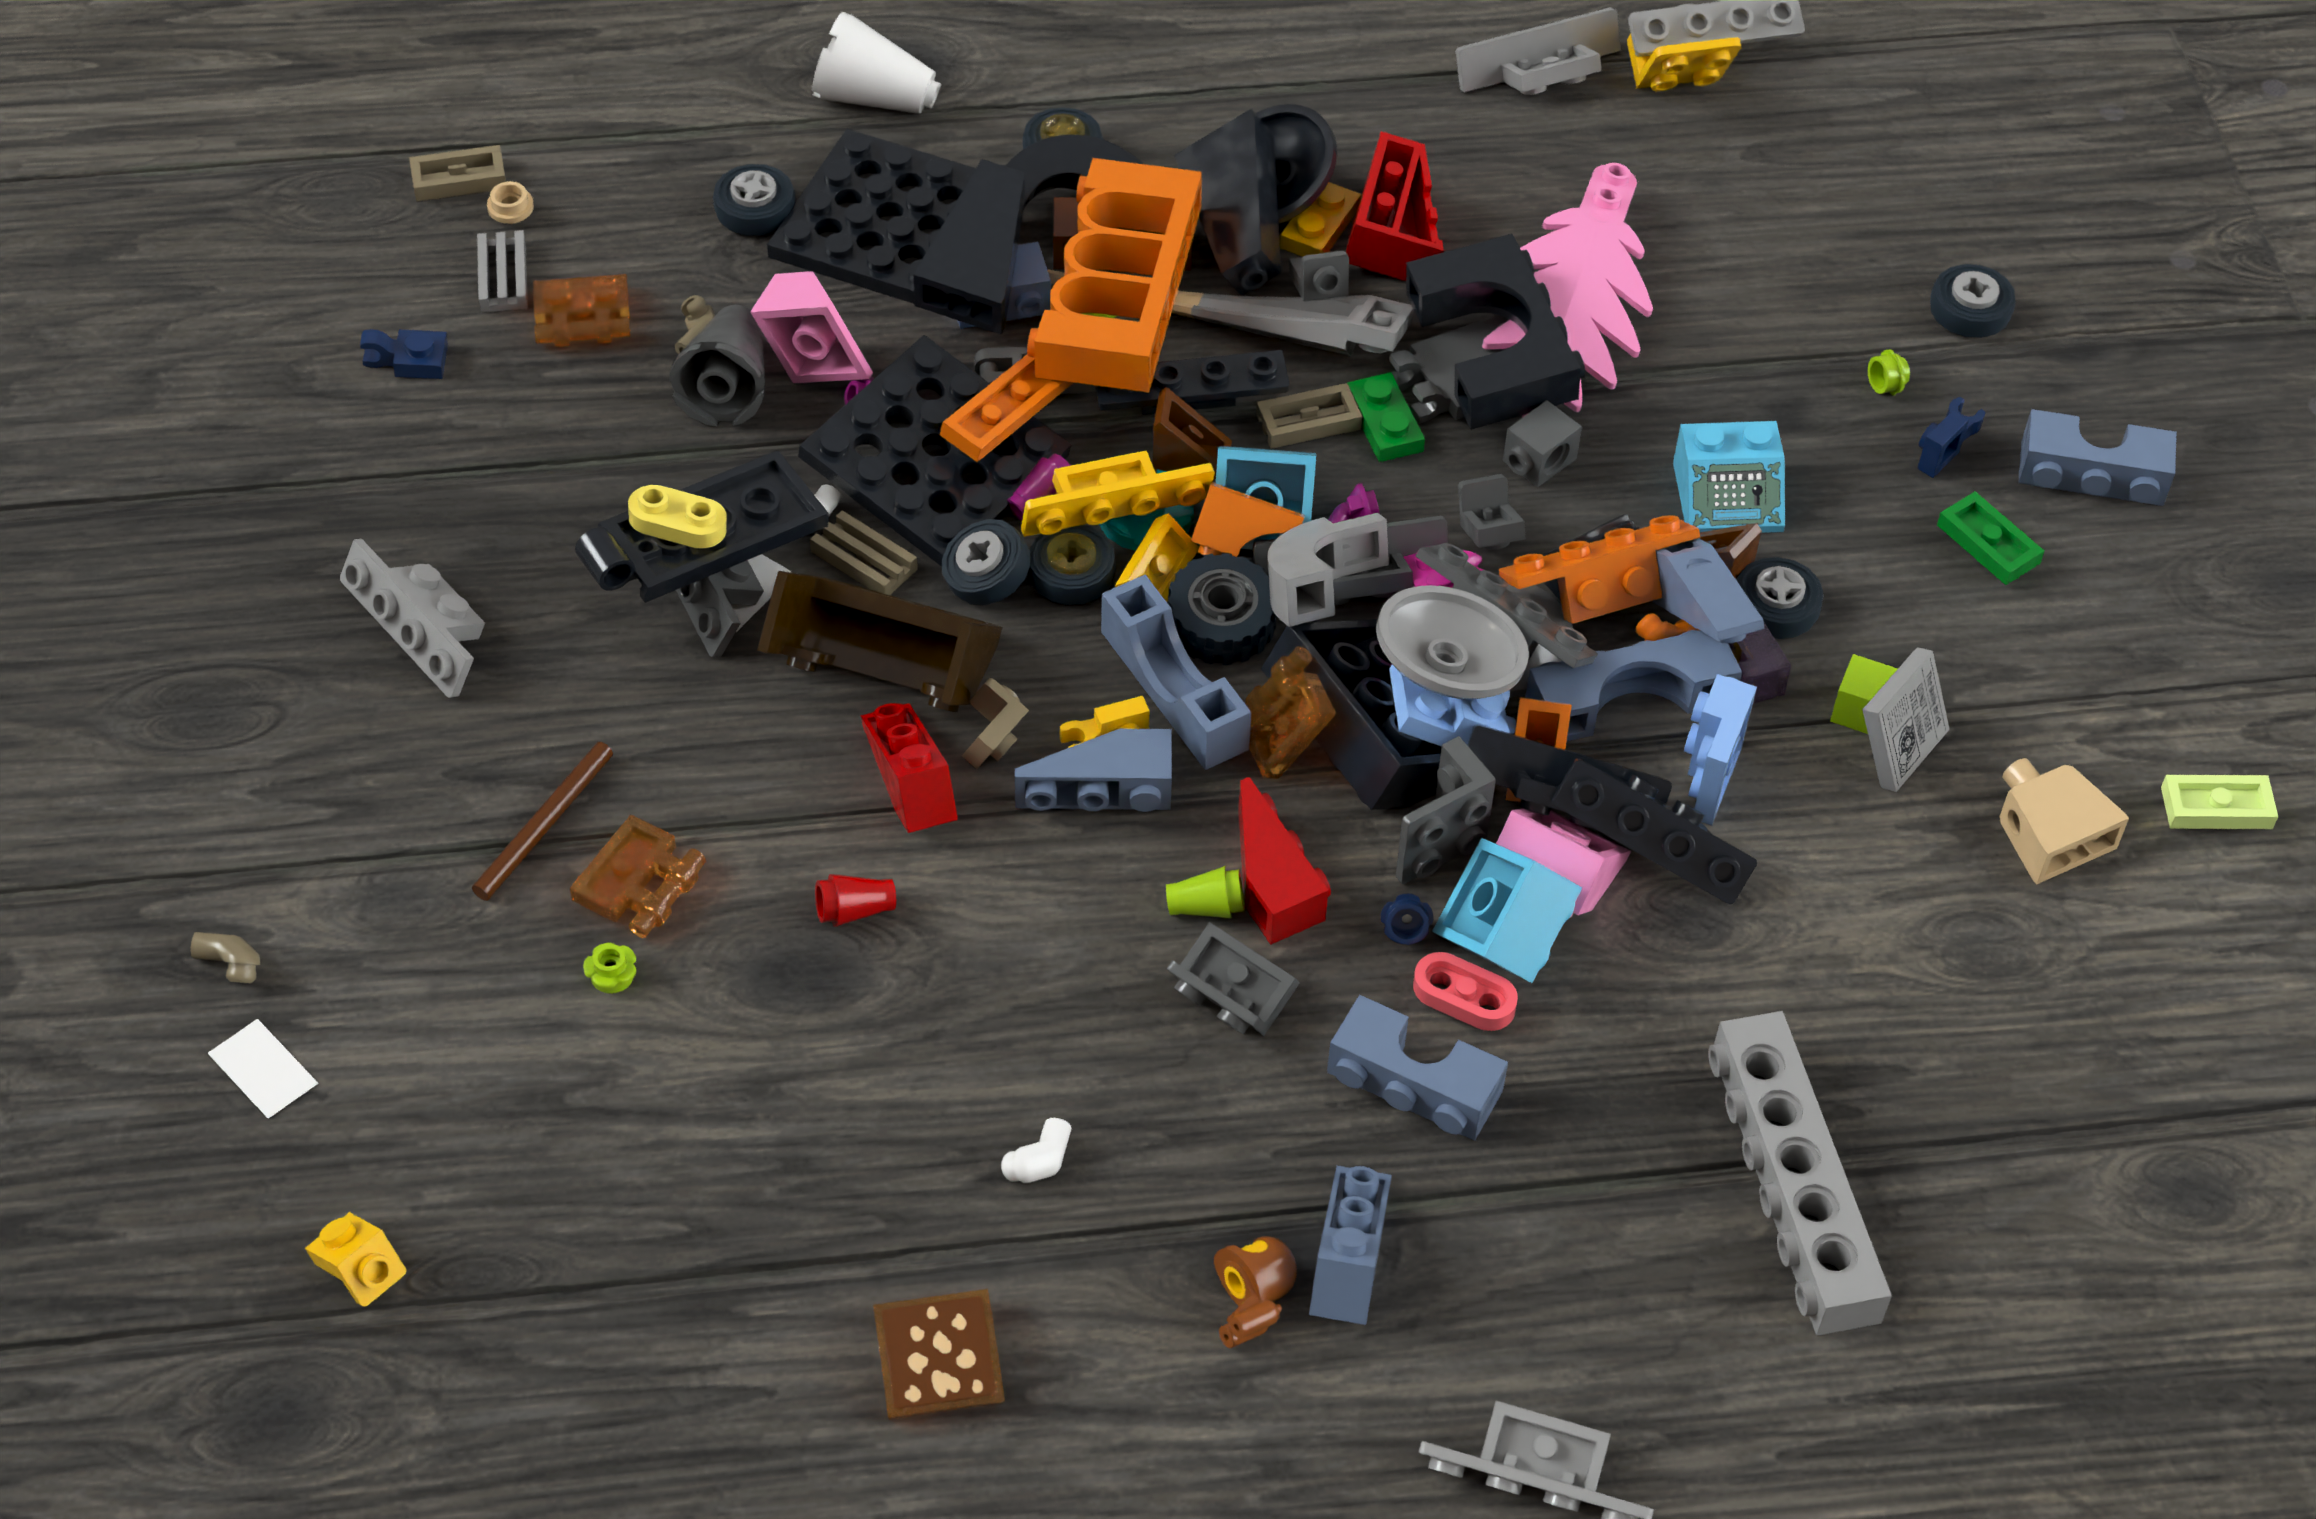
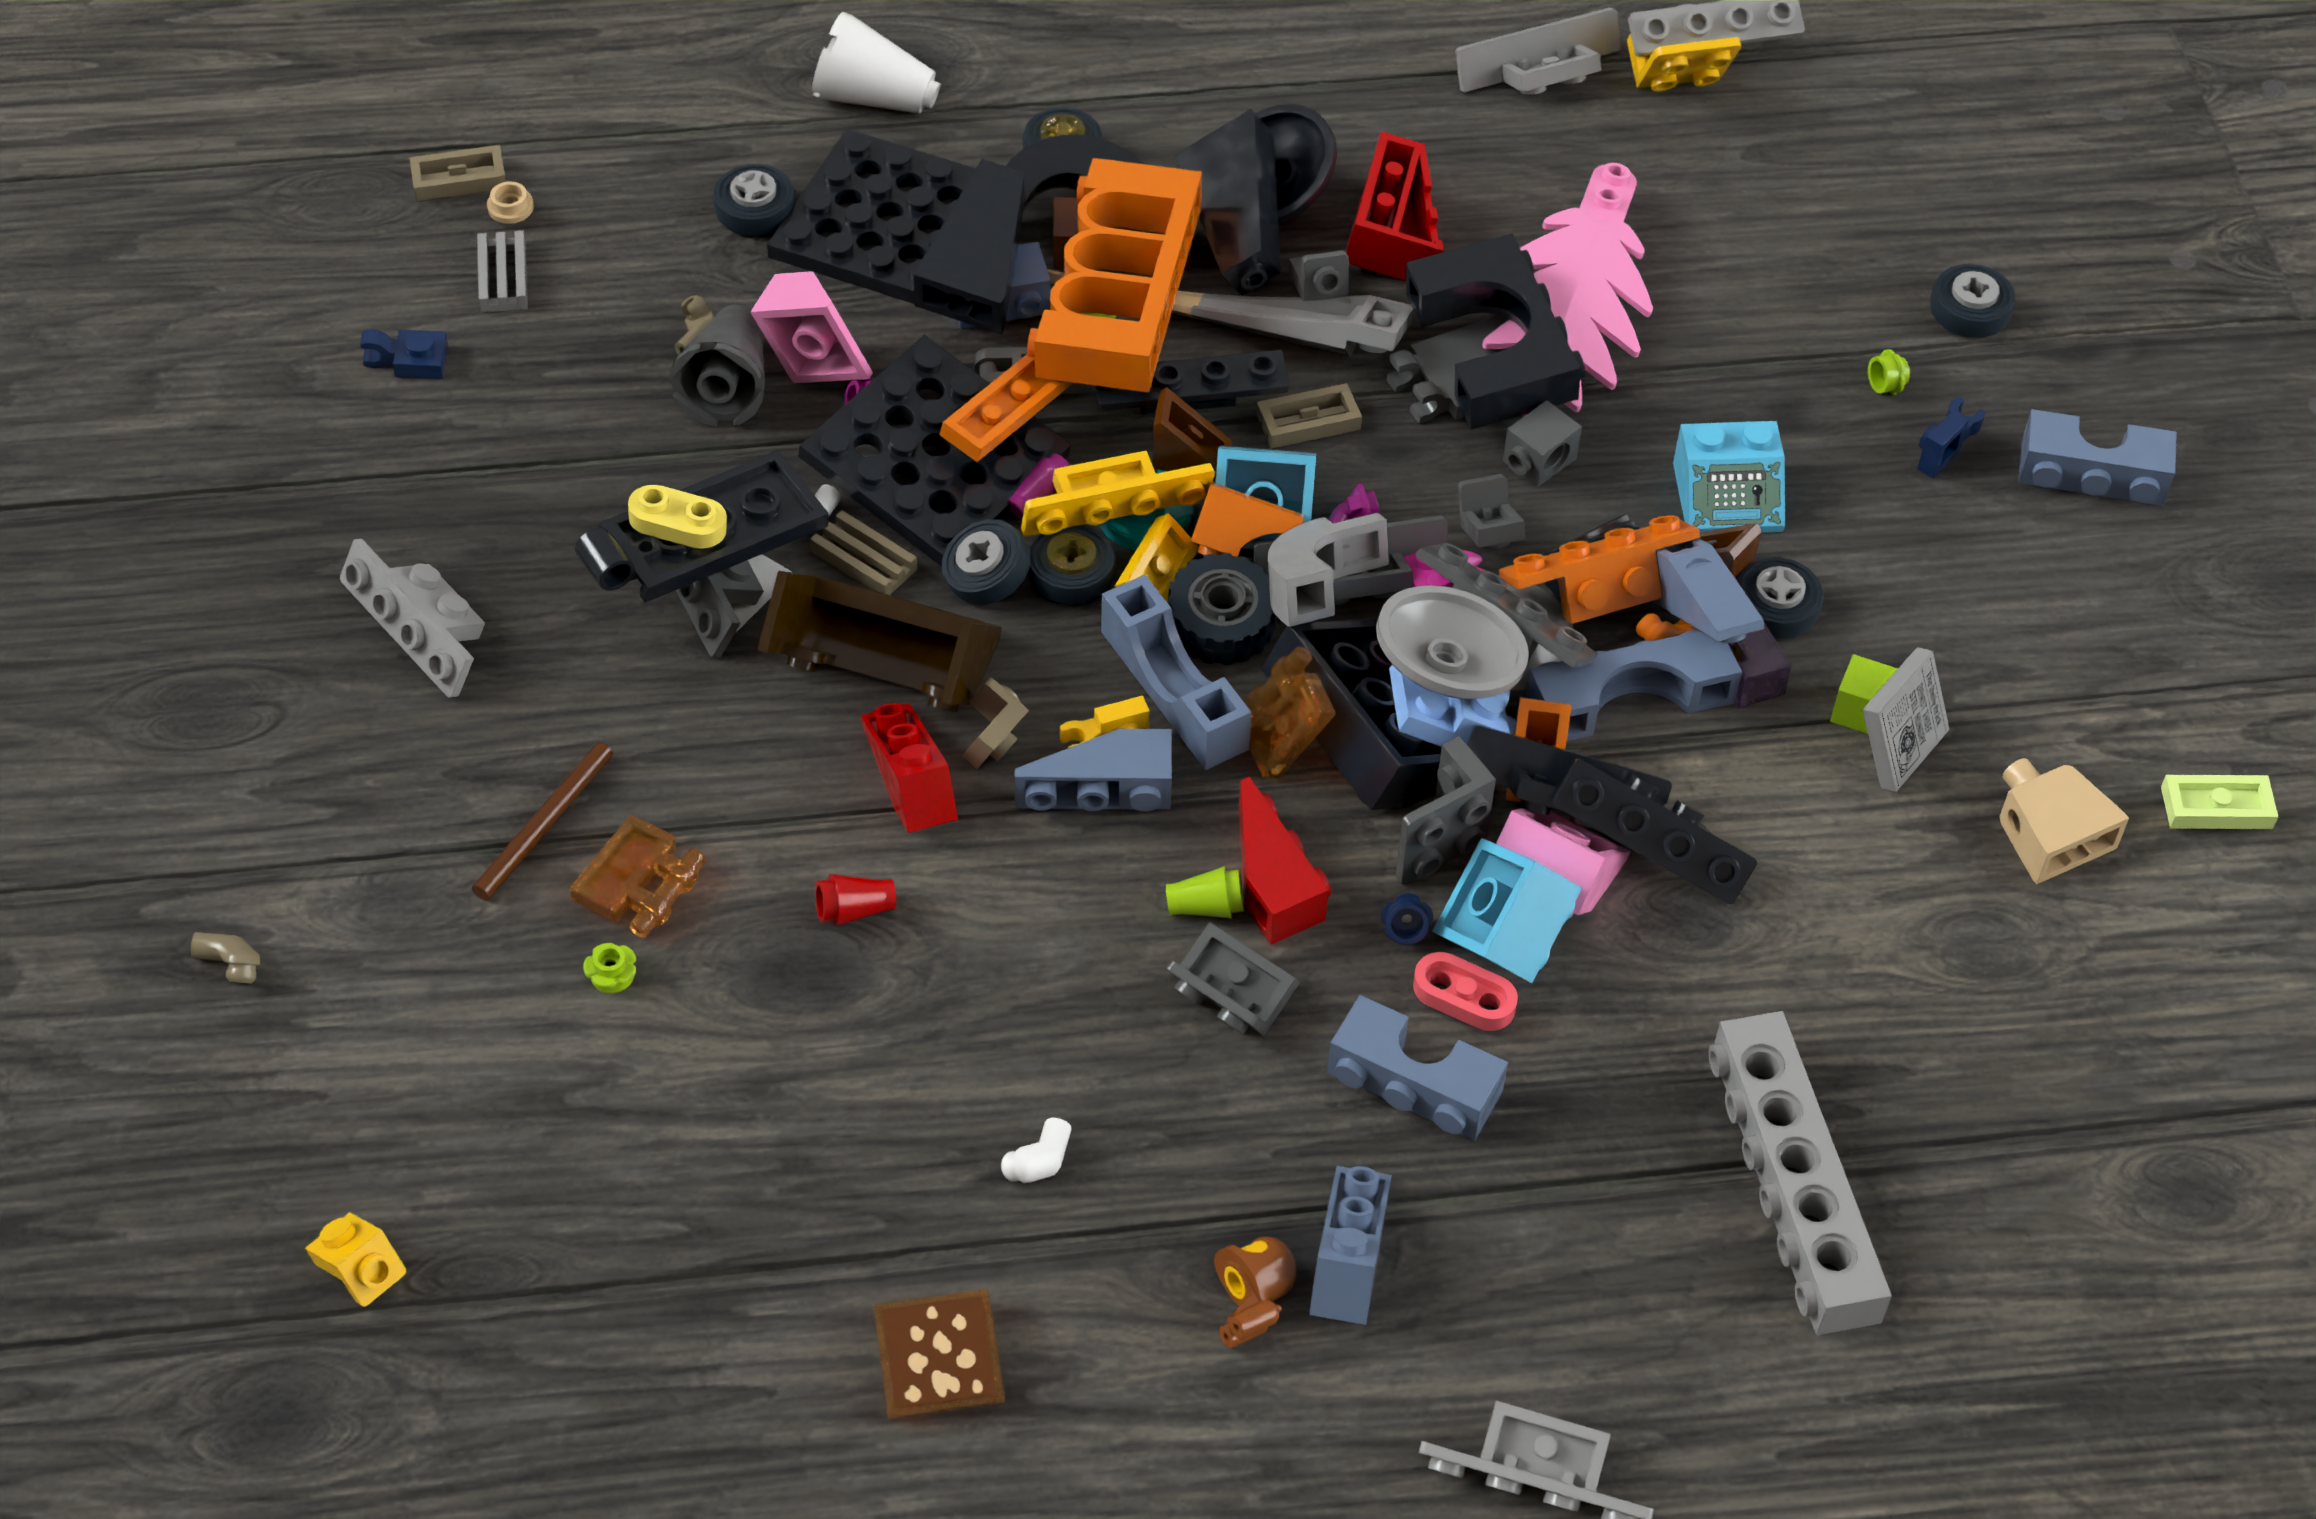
(262, 1068): white sticker -> none
(581, 309): clear orange plate -> none
(1321, 223): yellow plate -> none
(1386, 417): green plate -> none
(1717, 740): light blue plate -> none
(1990, 538): green plate -> none

